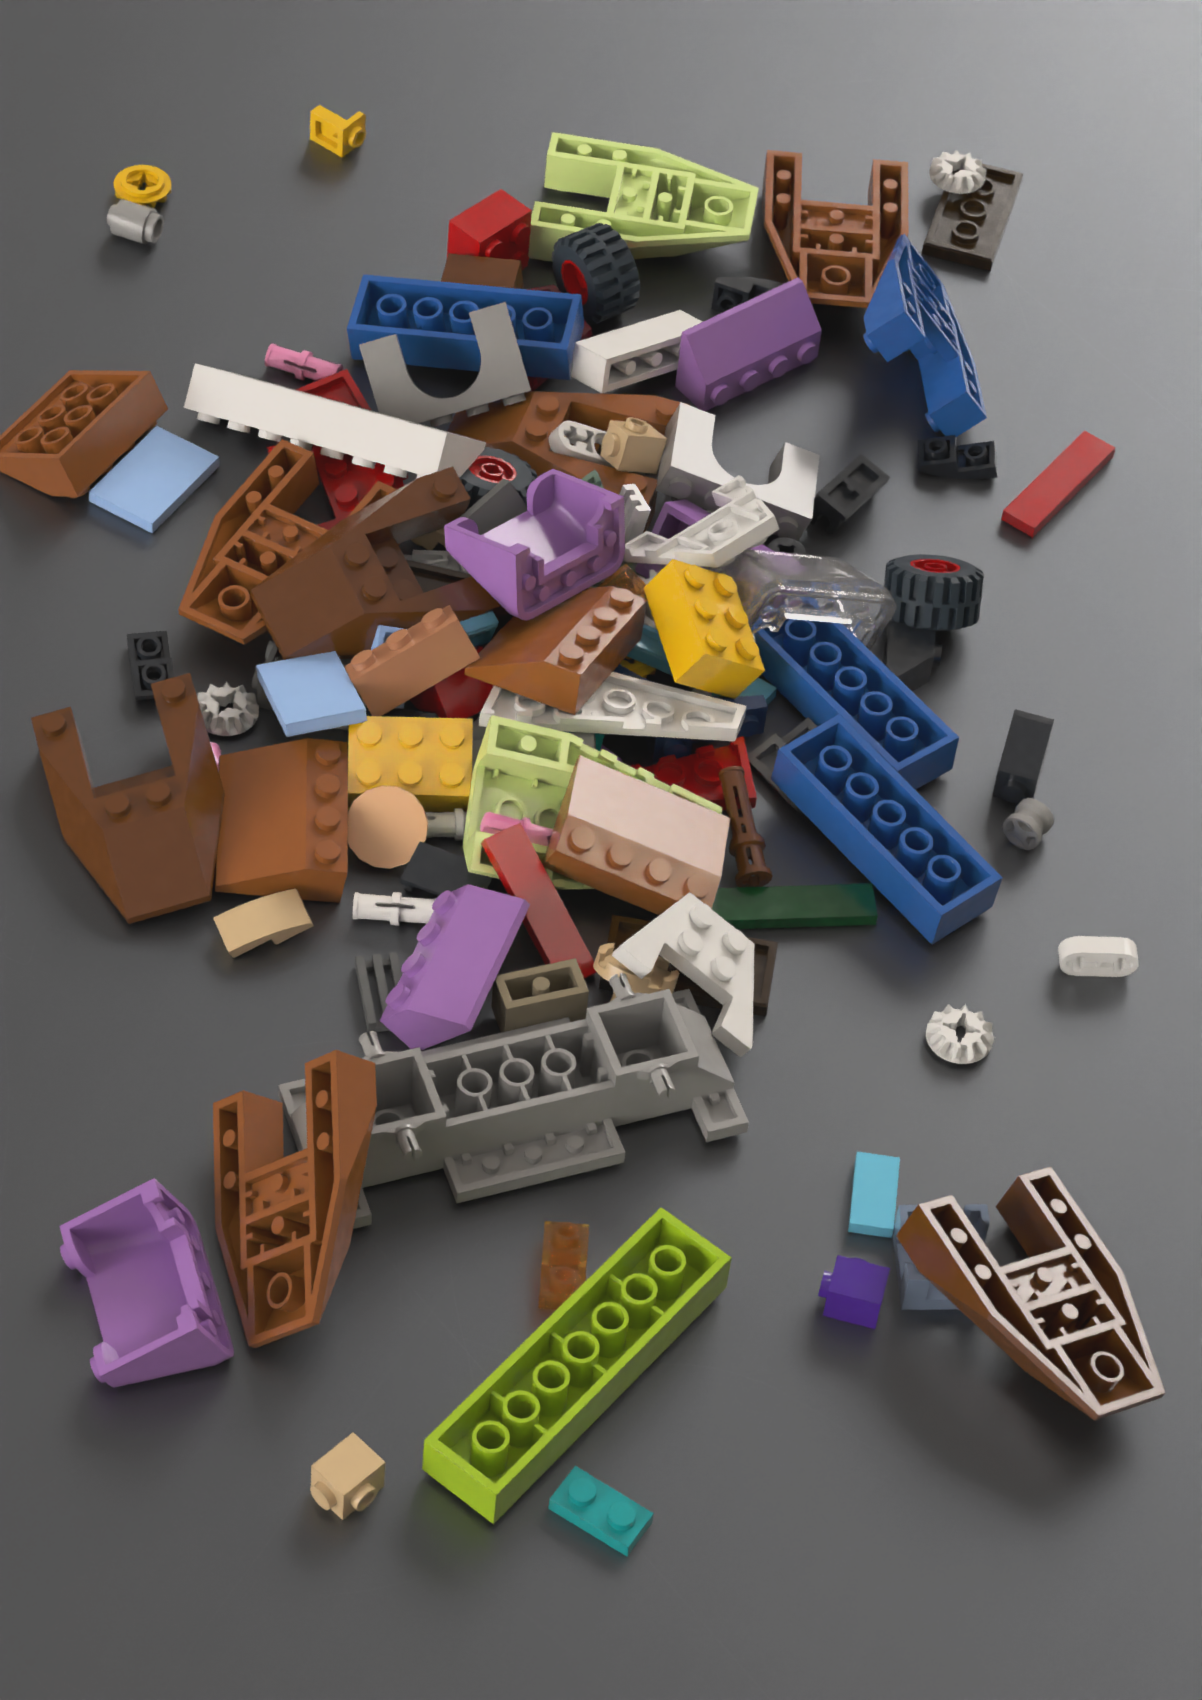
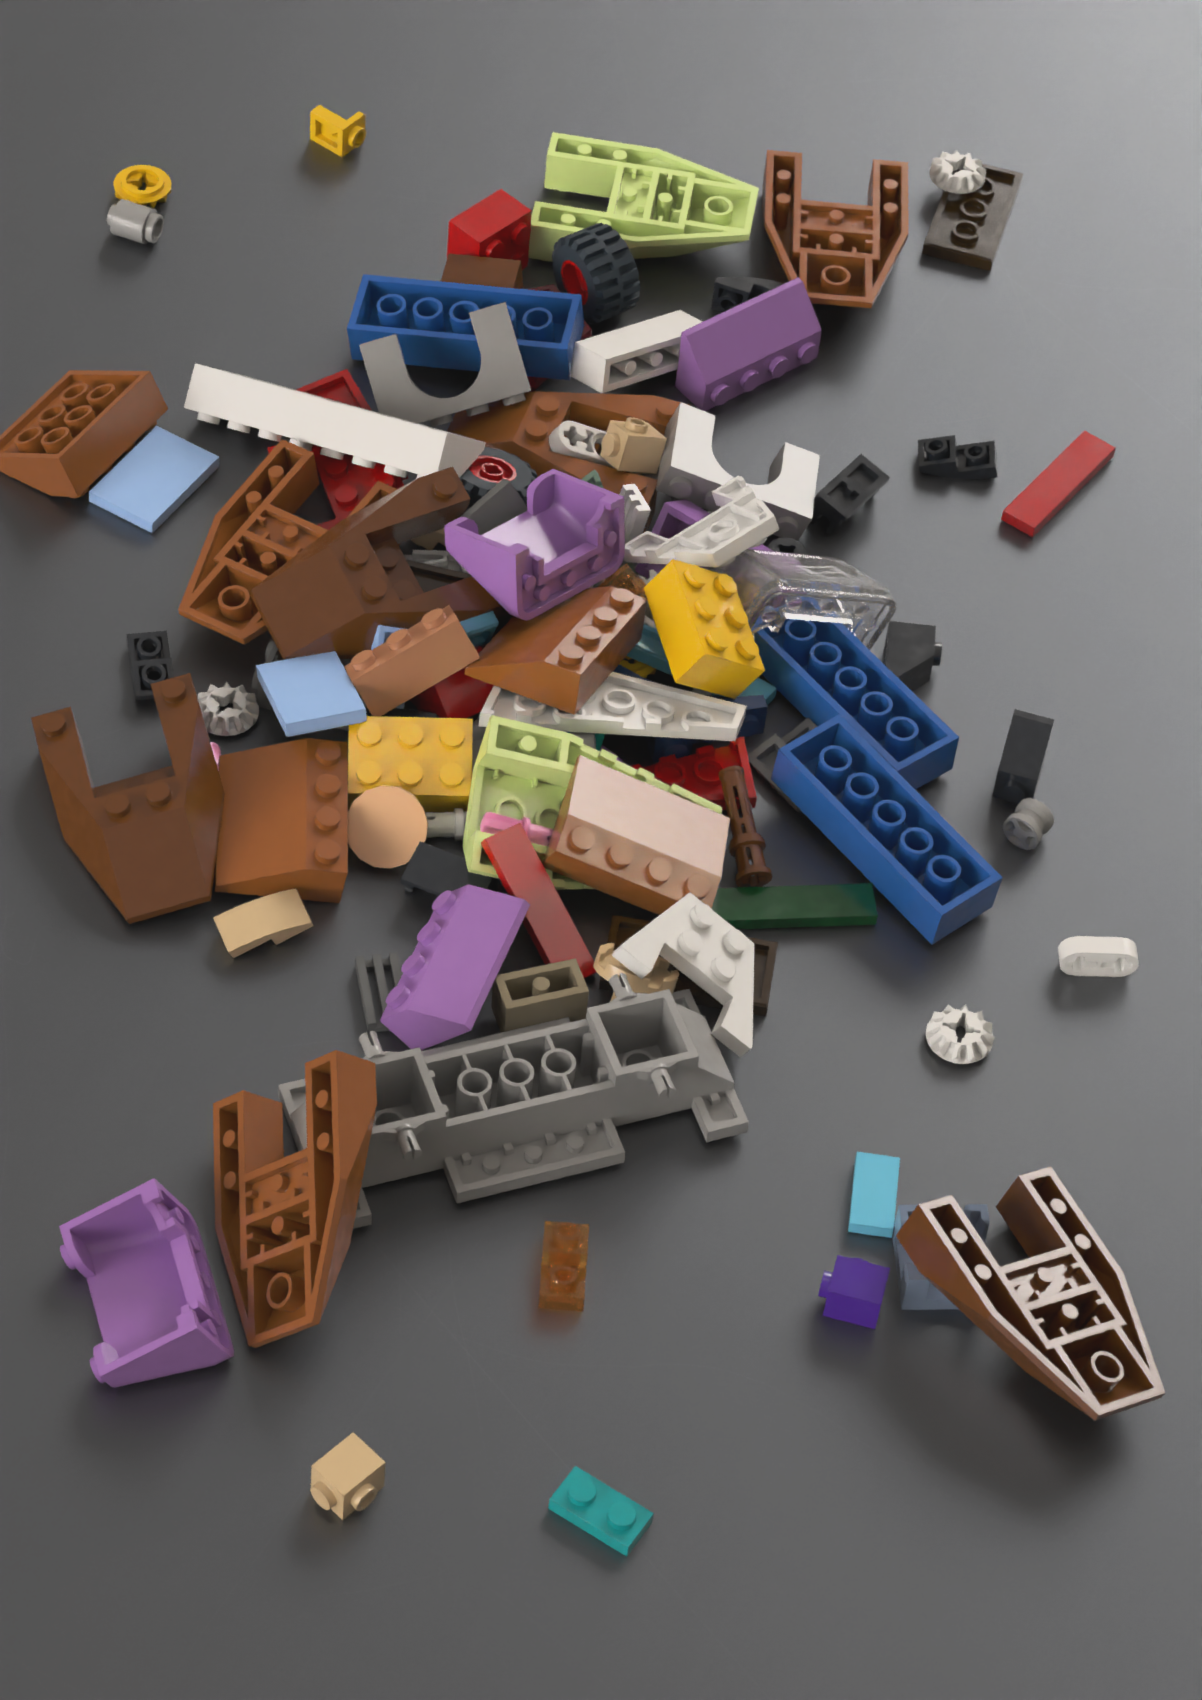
(300, 364): bright pink pin -> none
(392, 908): white pin -> none
(575, 1365): lime brick -> none
(916, 315): blue wedge -> none
(934, 591): black wheel -> none

